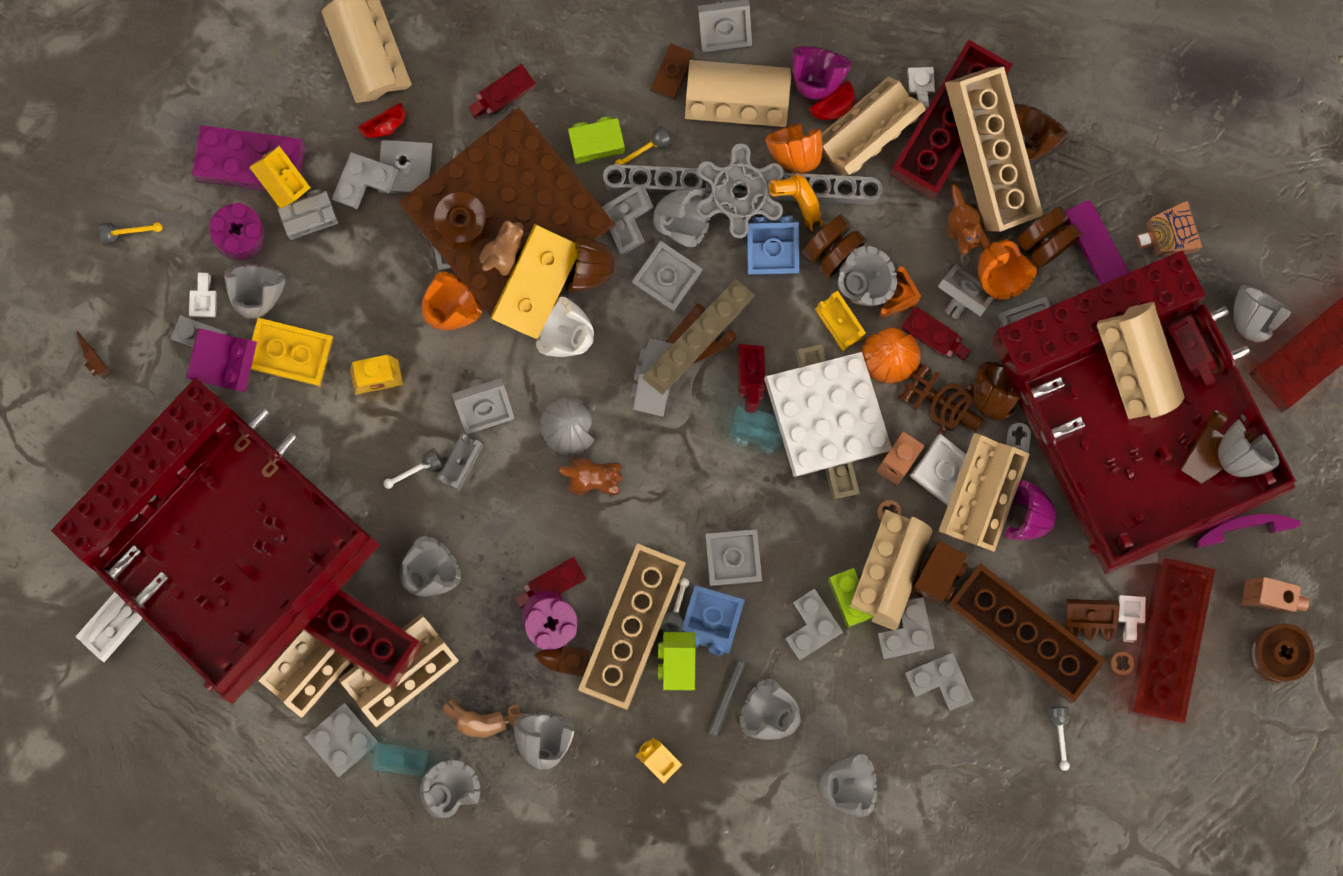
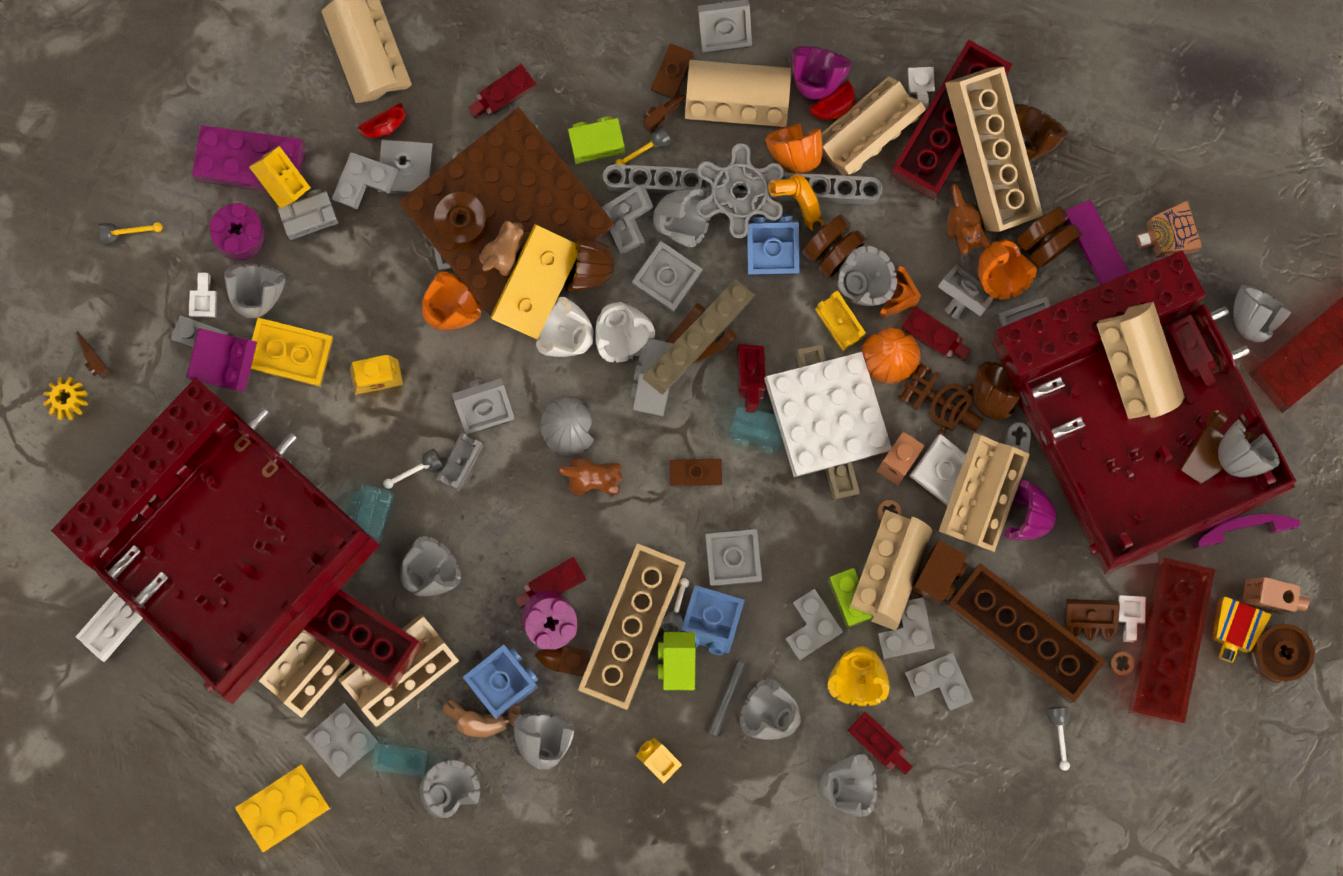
(73, 402): none -> yellow gear
(282, 808): none -> yellow plate
(372, 510): none -> clear light blue brick
(501, 681): none -> medium blue plate
(622, 332): none -> white hair
(656, 116): none -> reddish brown plate
(696, 472): none -> reddish brown plate
(859, 678): none -> yellow hair
(879, 743): none -> dark red hinge
(1237, 627): none -> torso

